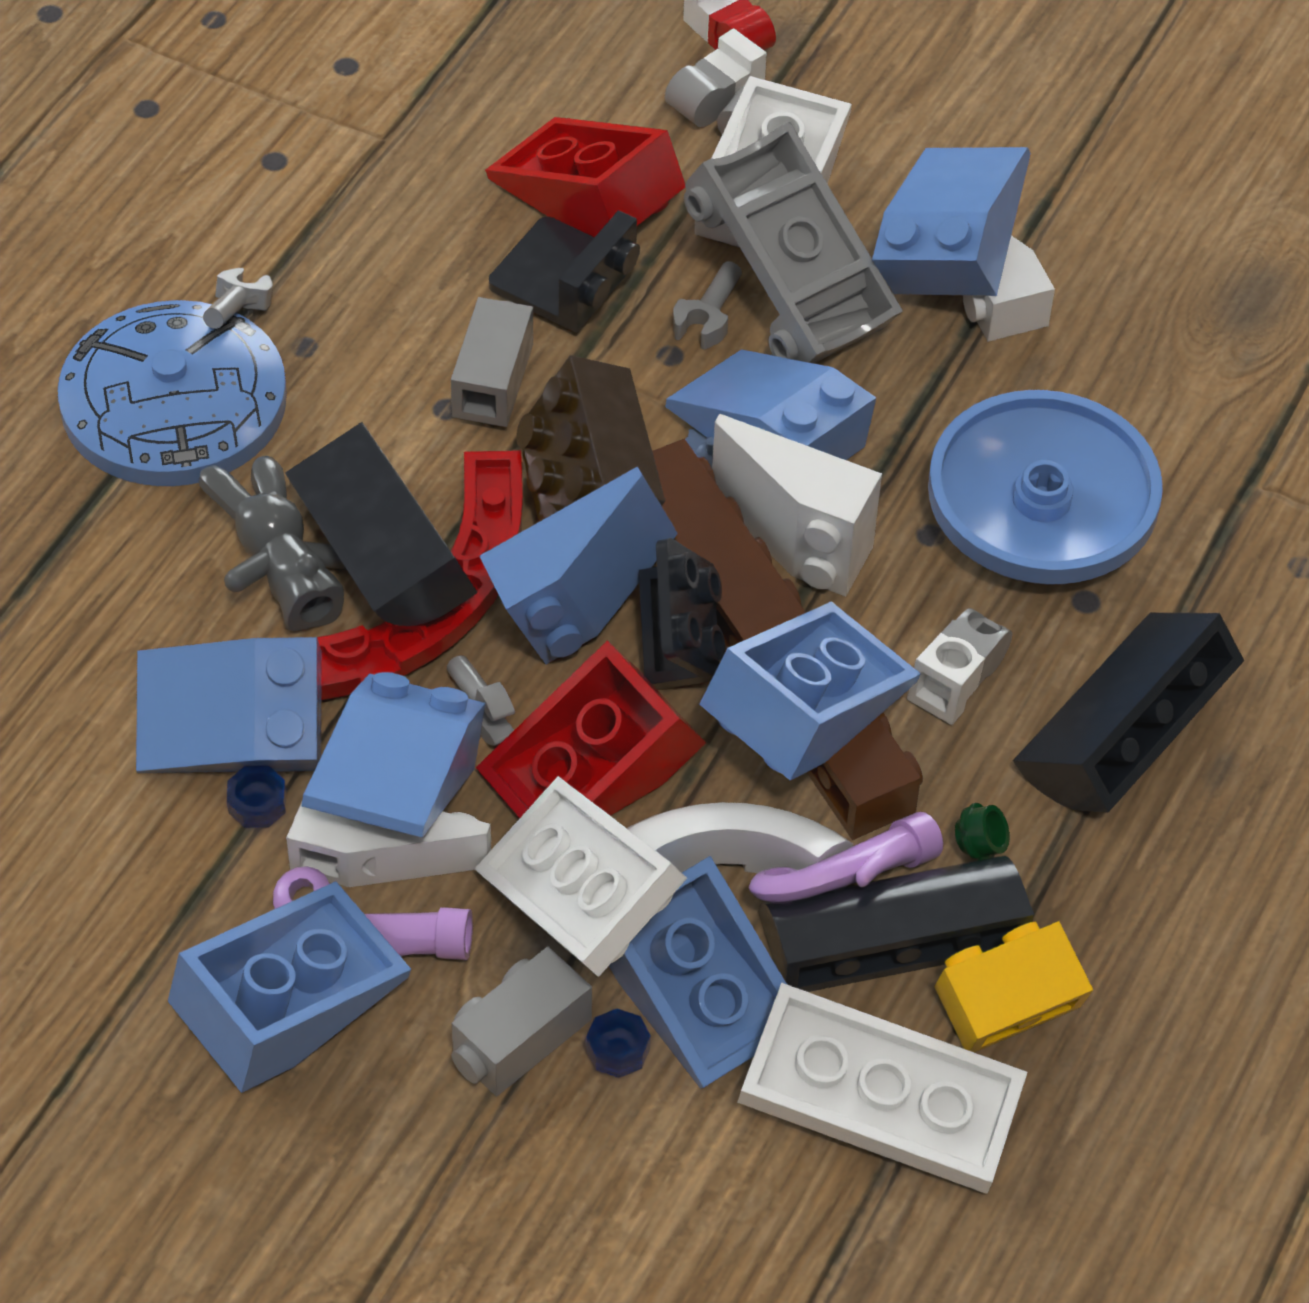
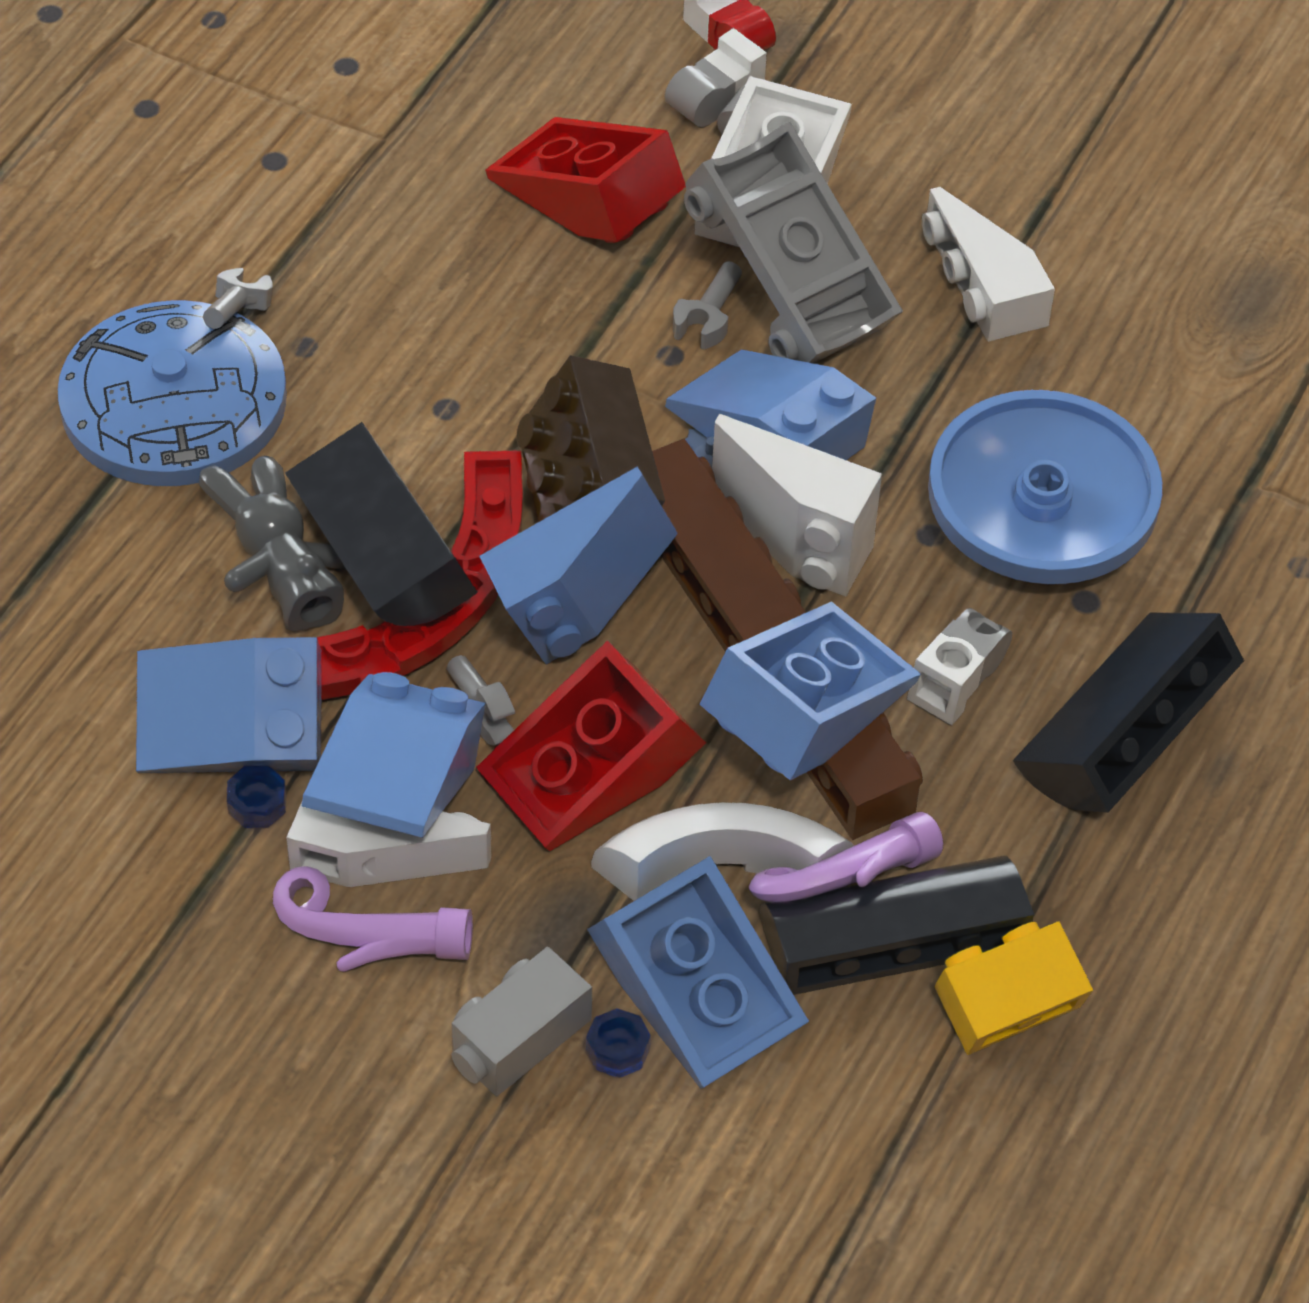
(283, 983): medium blue slope -> none
(492, 362): light grey brick -> none
(567, 270): black bracket -> none
(580, 875): white plate -> none
(680, 617): black bracket -> none
(883, 1088): white plate -> none
(952, 222): medium blue slope -> none
(982, 831): dark green plate -> none

